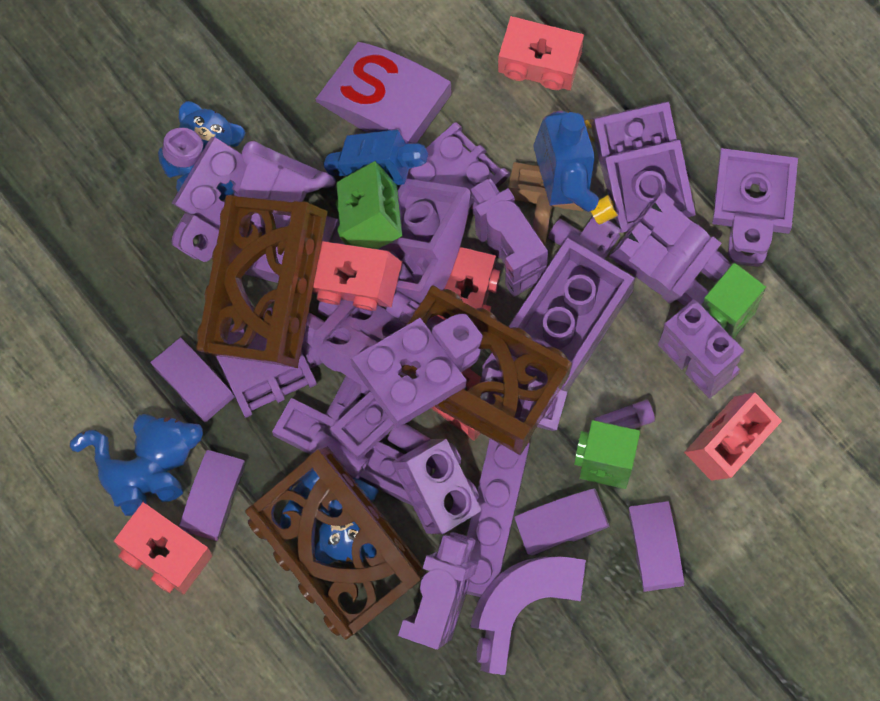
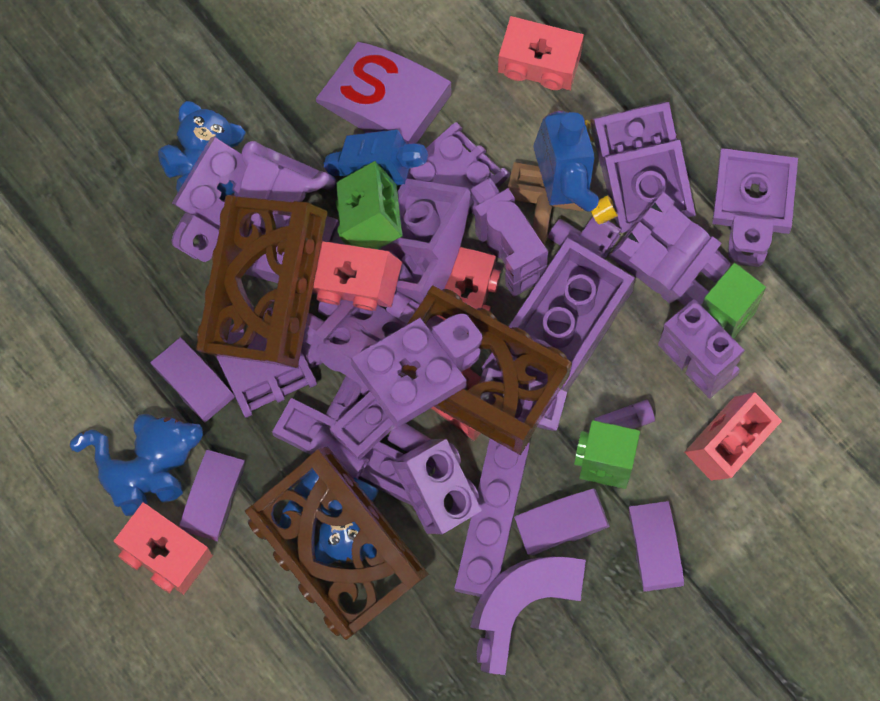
(182, 147): medium lavender tile -> none
(442, 592): medium lavender hips -> none

